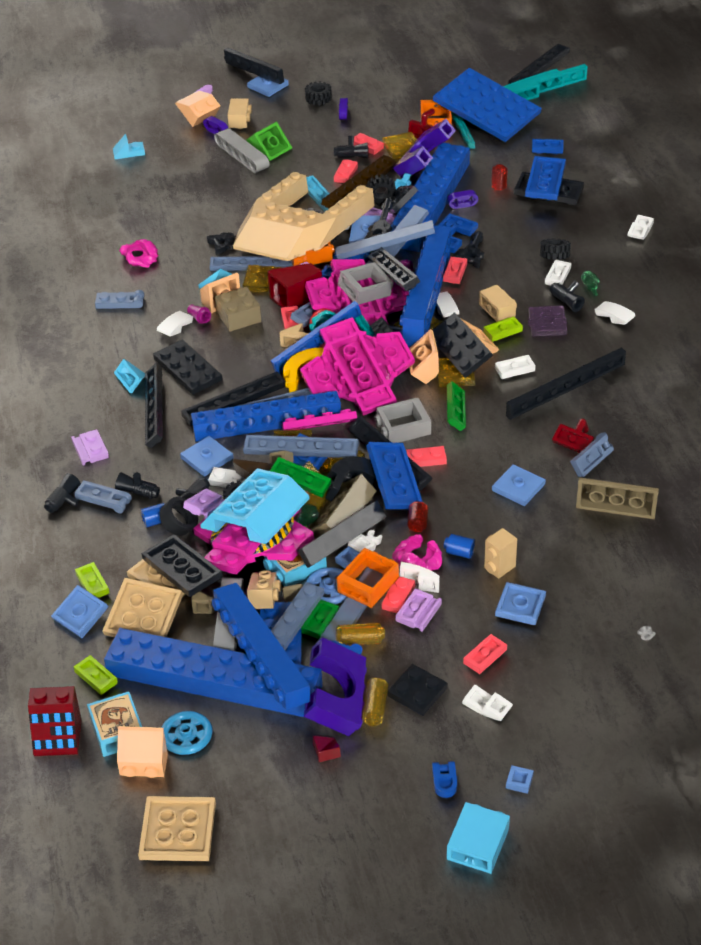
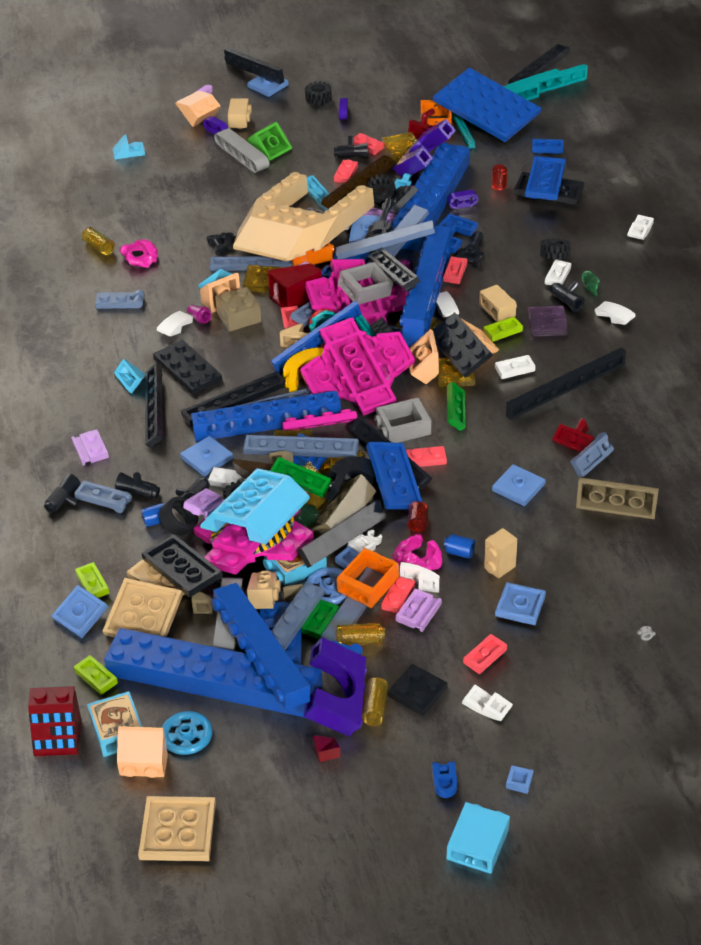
(98, 241): none -> clear yellow brick

